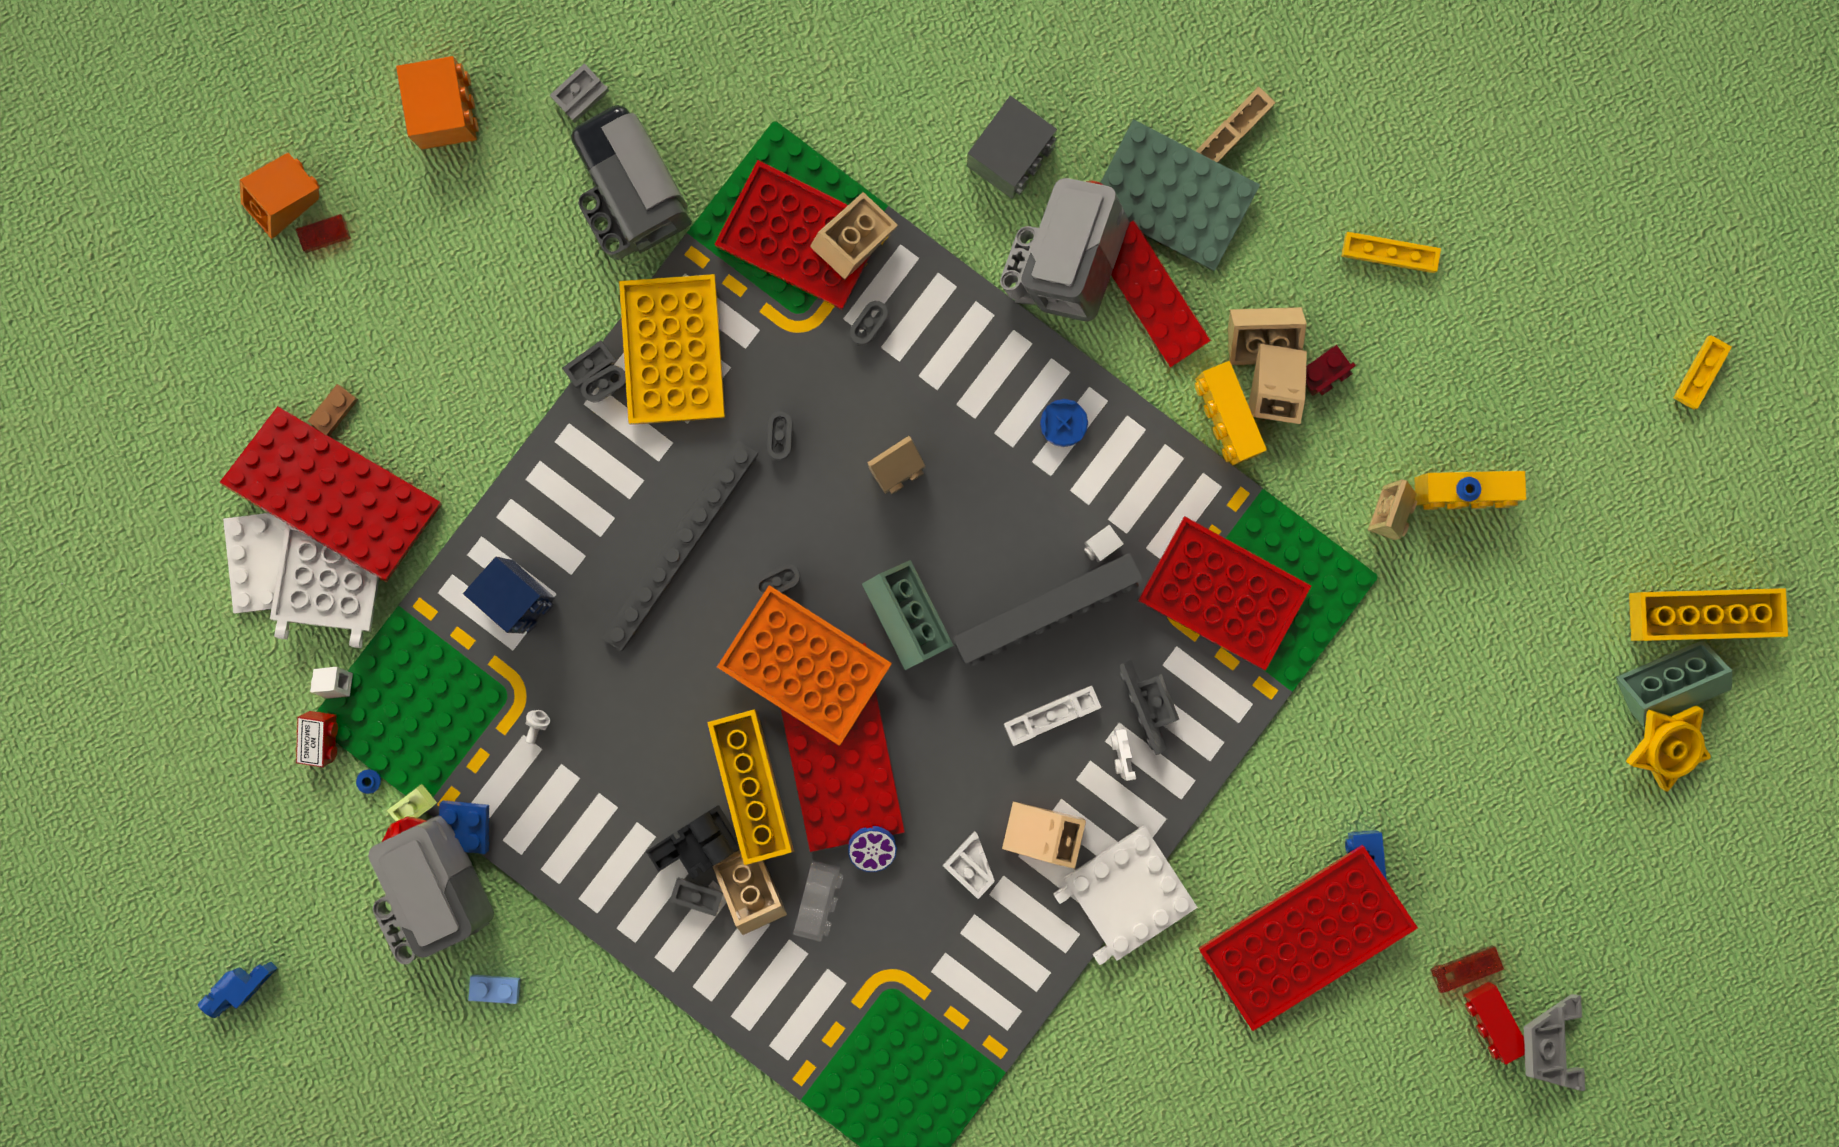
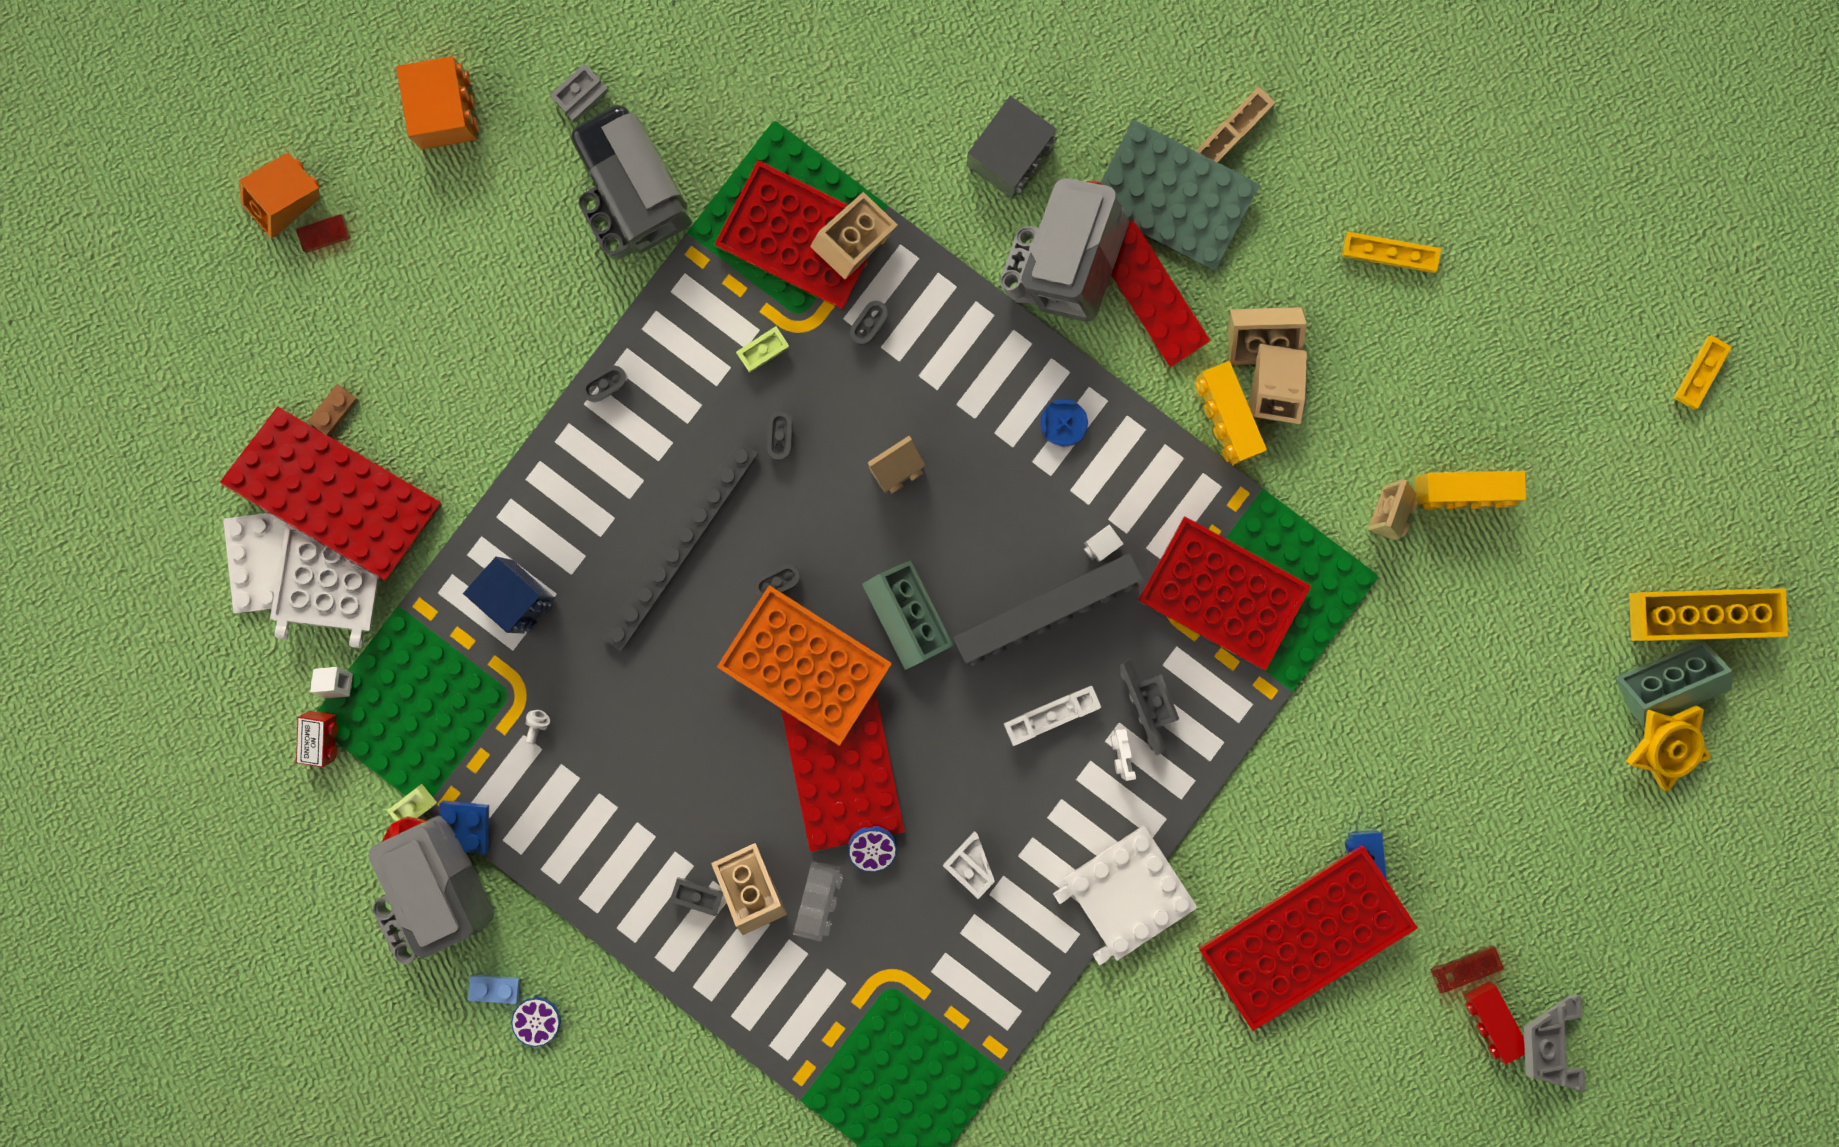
(235, 989): blue plate -> none
(375, 781): blue plate -> none
(536, 1021): none -> tile
(589, 364): dark grey plate -> none
(672, 349): yellow plate -> none
(700, 844): black plate -> none
(750, 787): yellow brick -> none
(762, 349): none -> yellowish green plate
(1044, 834): tan slope -> none
(1327, 369): dark red bracket -> none
(1461, 489): blue plate -> none

